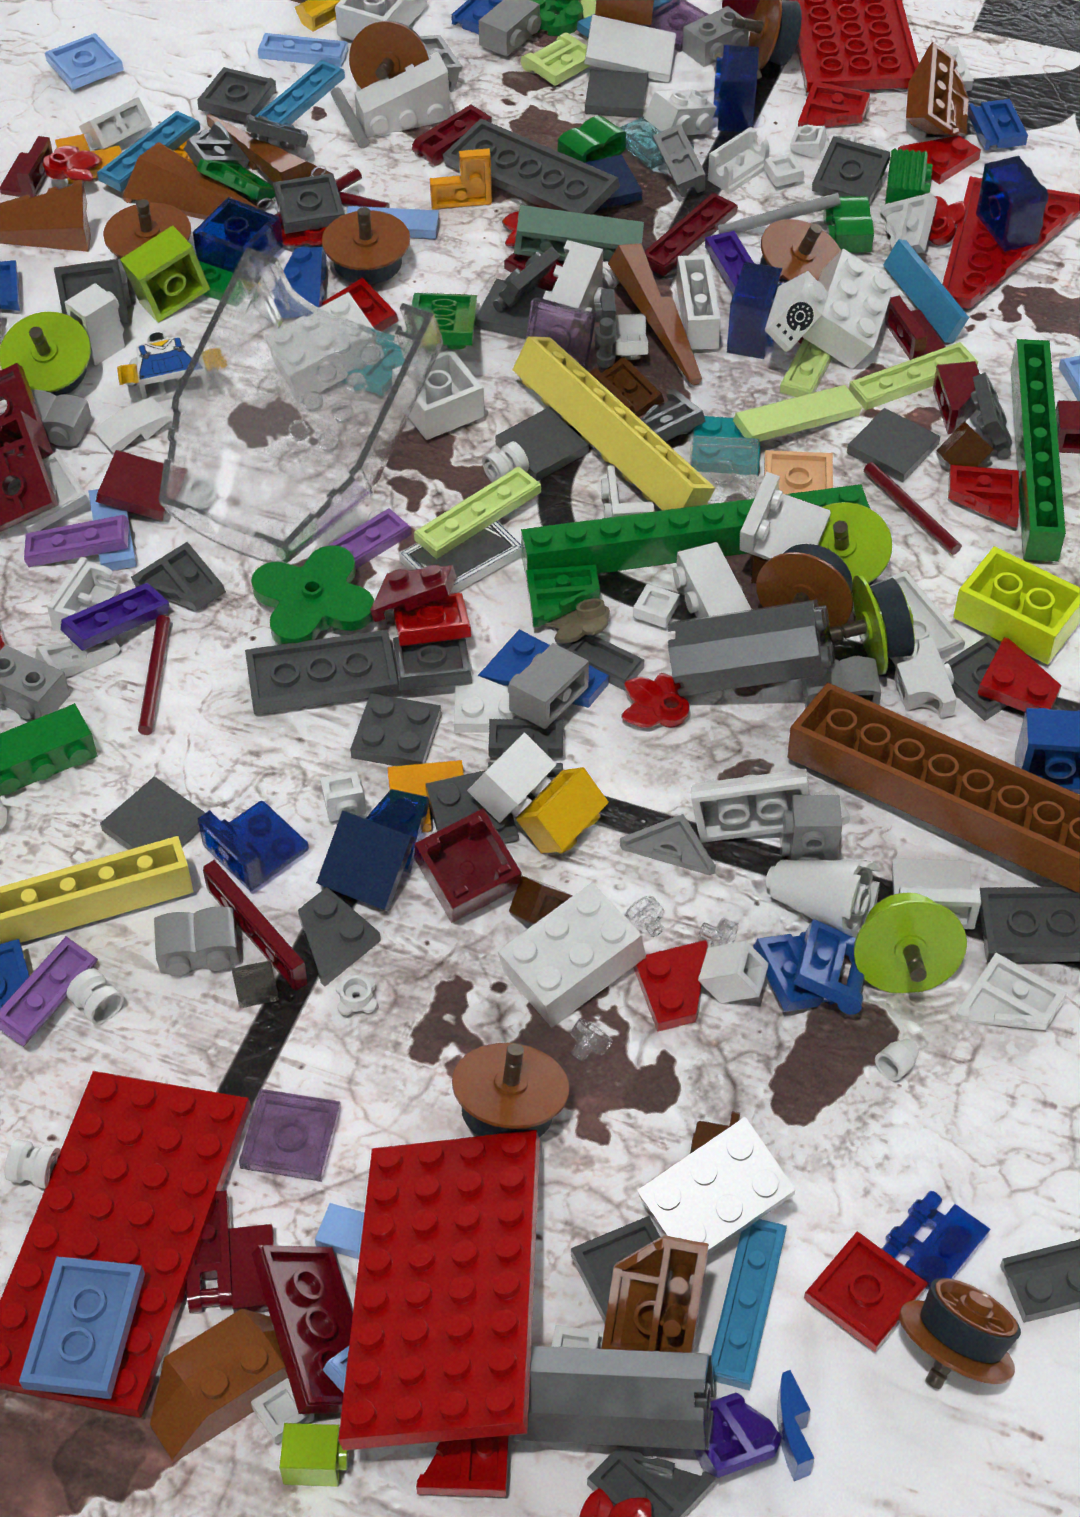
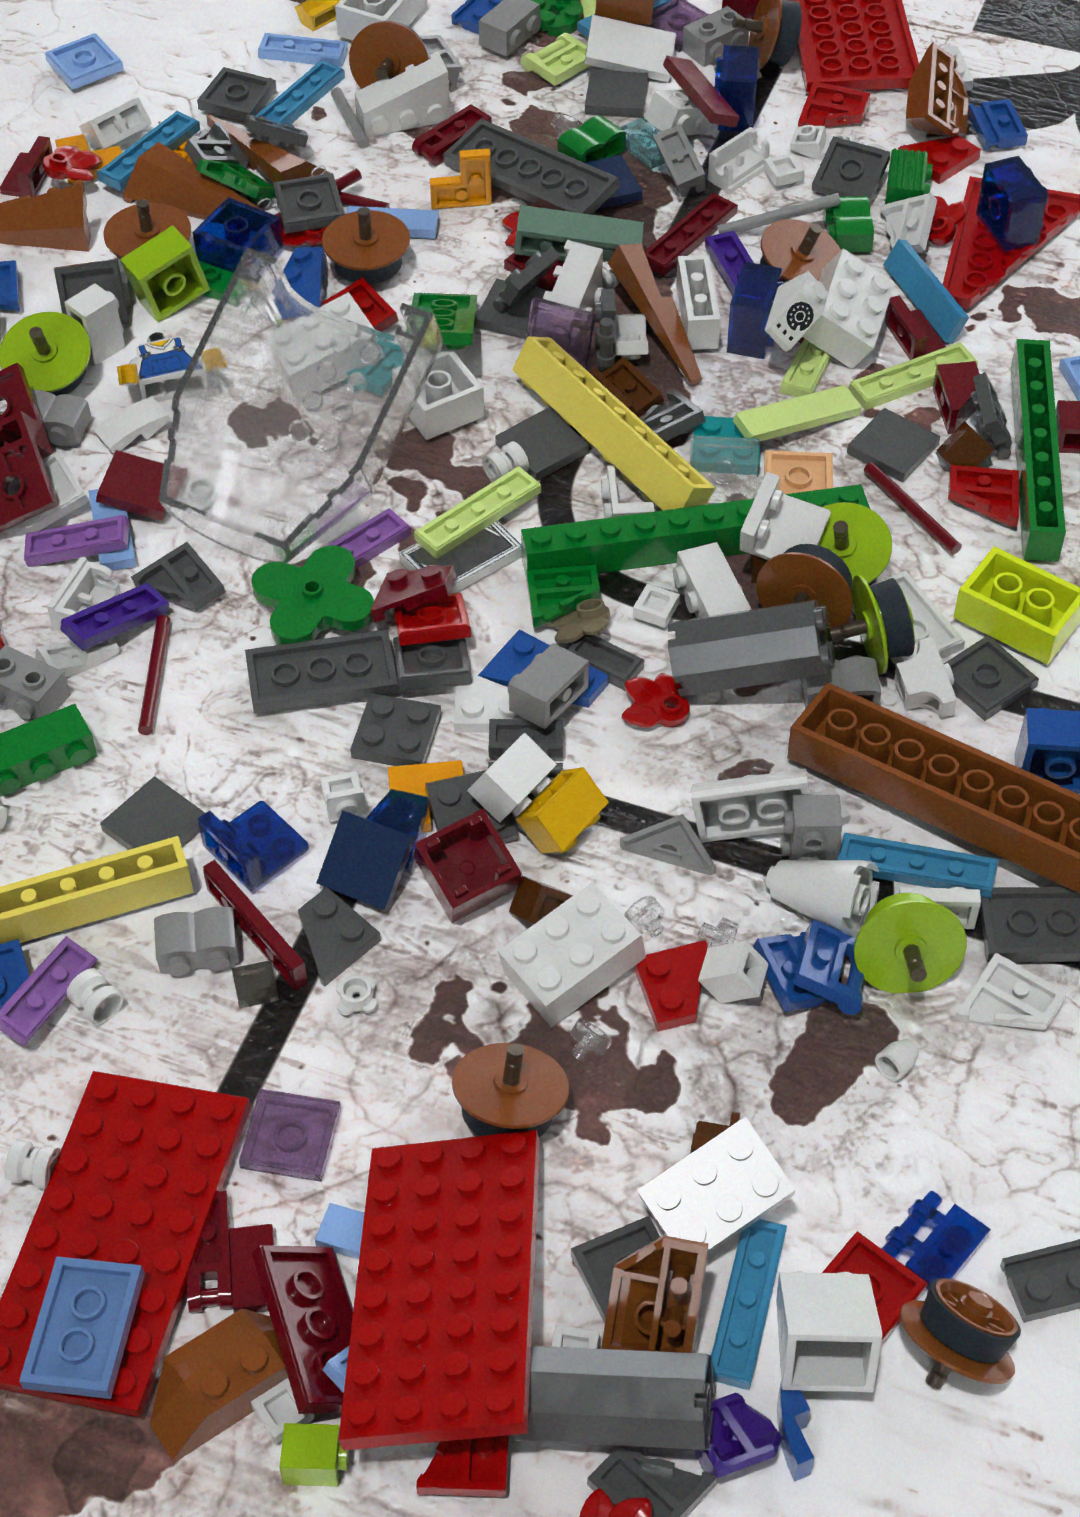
(564, 122): none -> clear tile
(701, 91): none -> dark red tile
(827, 1331): none -> white slope
(921, 864): none -> dark azure tile
(1018, 680): red wing -> none

